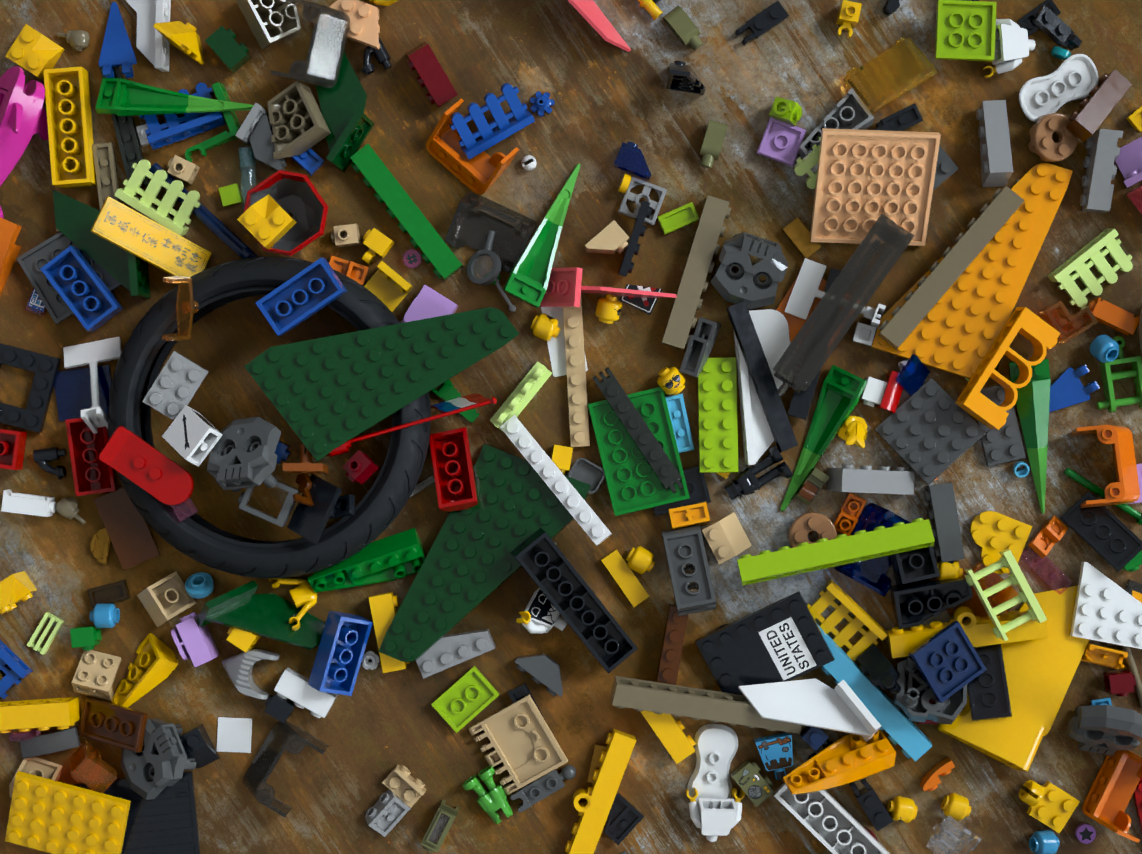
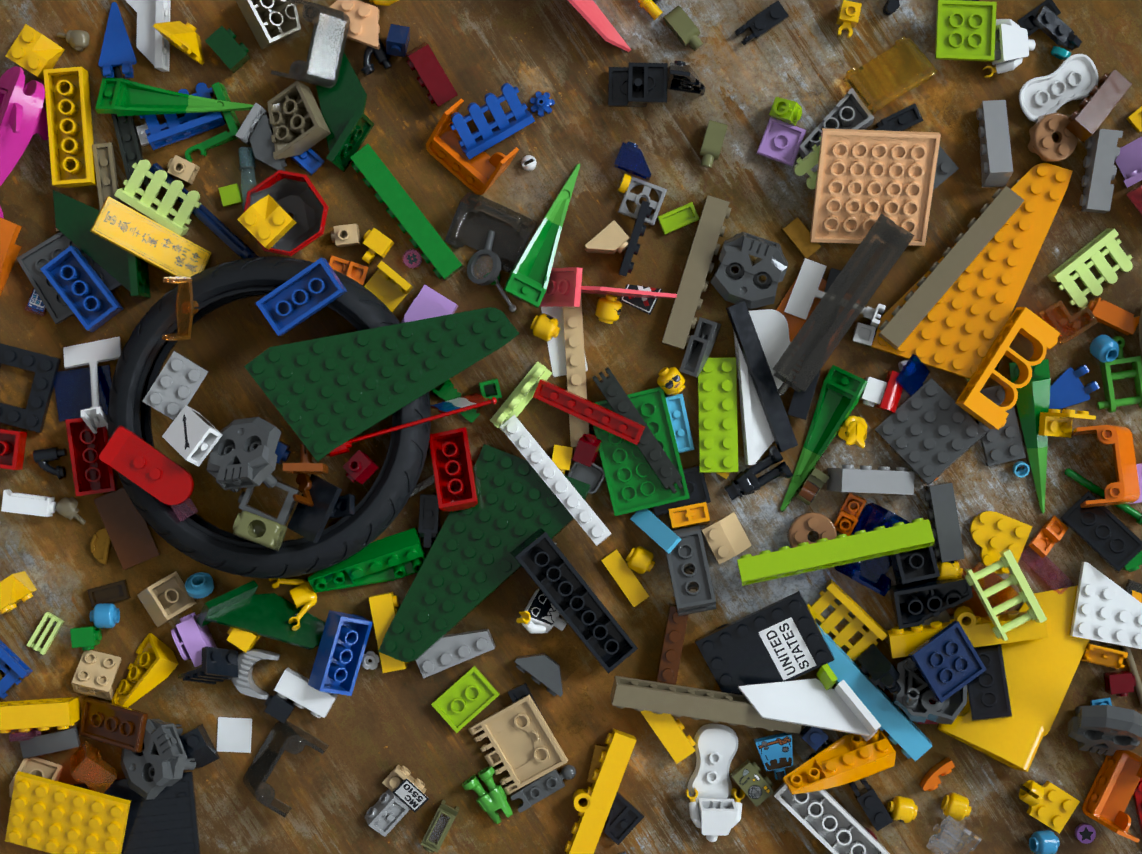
(217, 666): none -> black plate
(259, 530): none -> olive piece
(397, 40): none -> dark blue brick
(410, 795): none -> sticker
(428, 518): none -> black hinge
(490, 388): none -> green brick
(587, 449): none -> dark red brick
(589, 411): none -> red plate
(637, 84): none -> black bracket
(656, 529): none -> medium azure tile
(827, 676): none -> lime tile
(1060, 424): none -> yellow bracket

